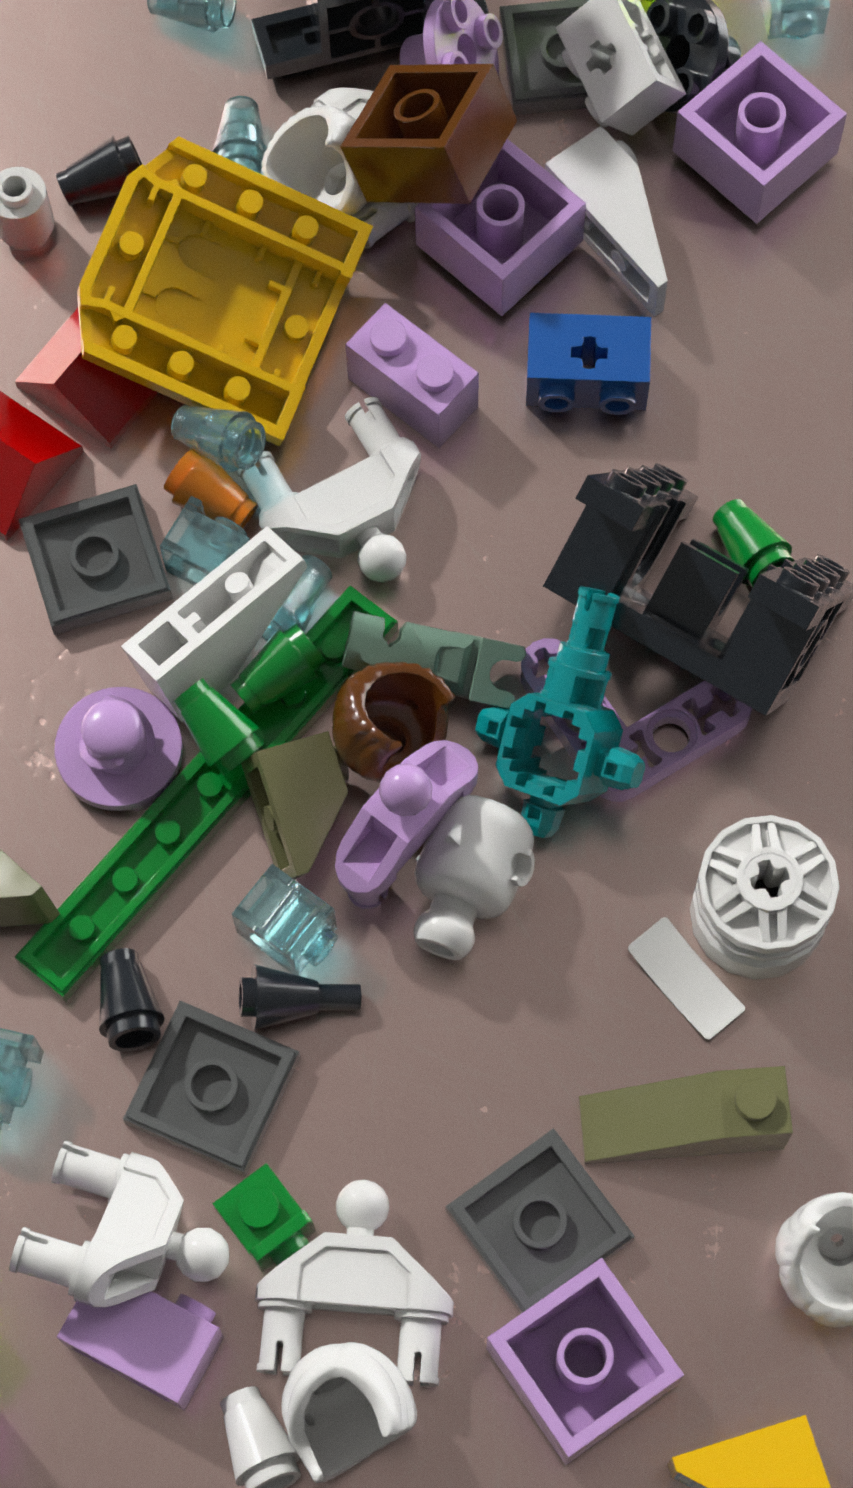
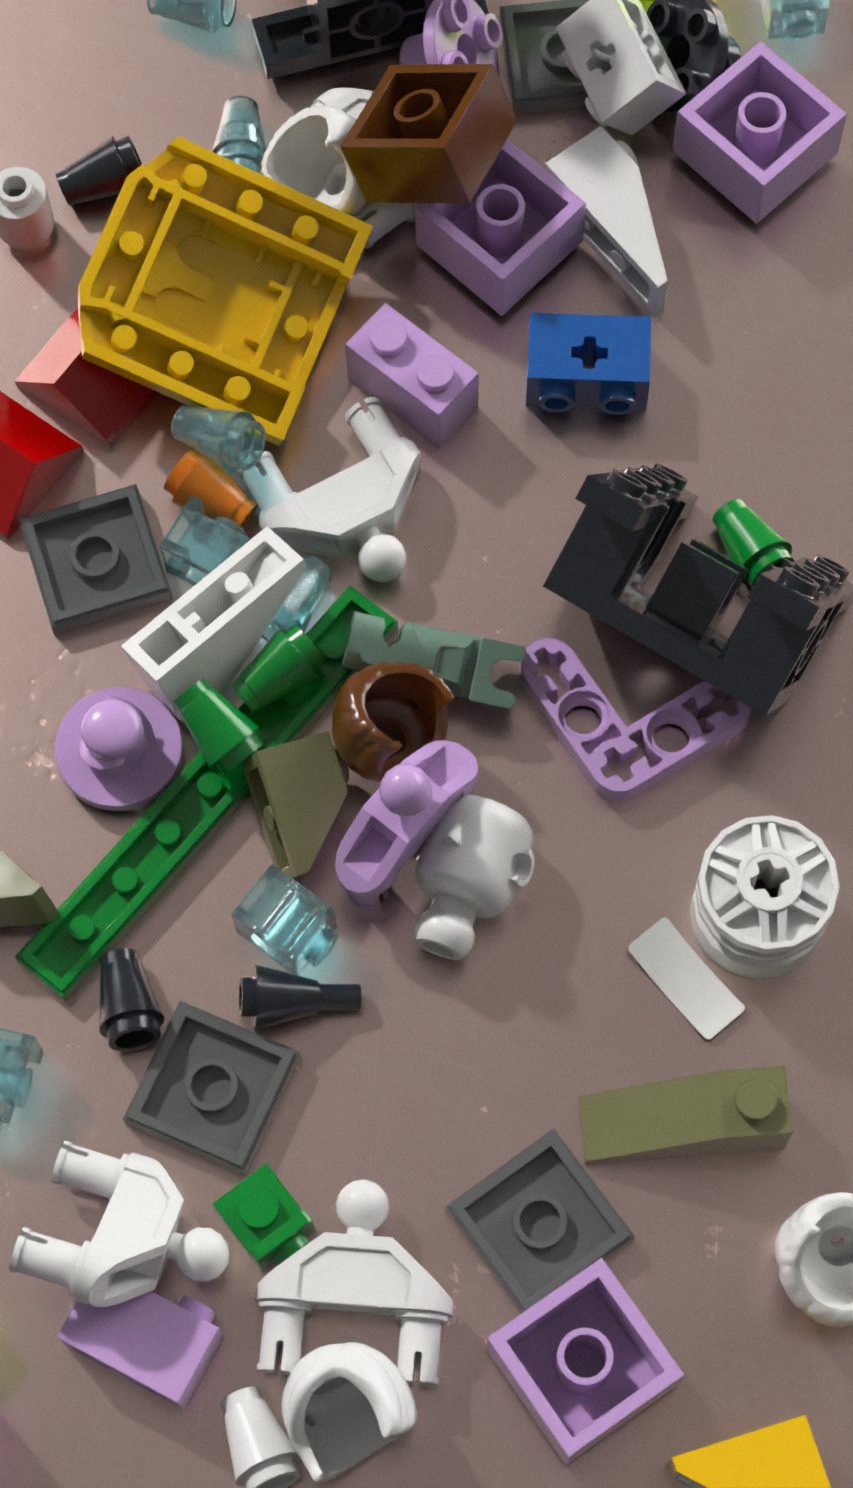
(573, 692): teal piece -> none

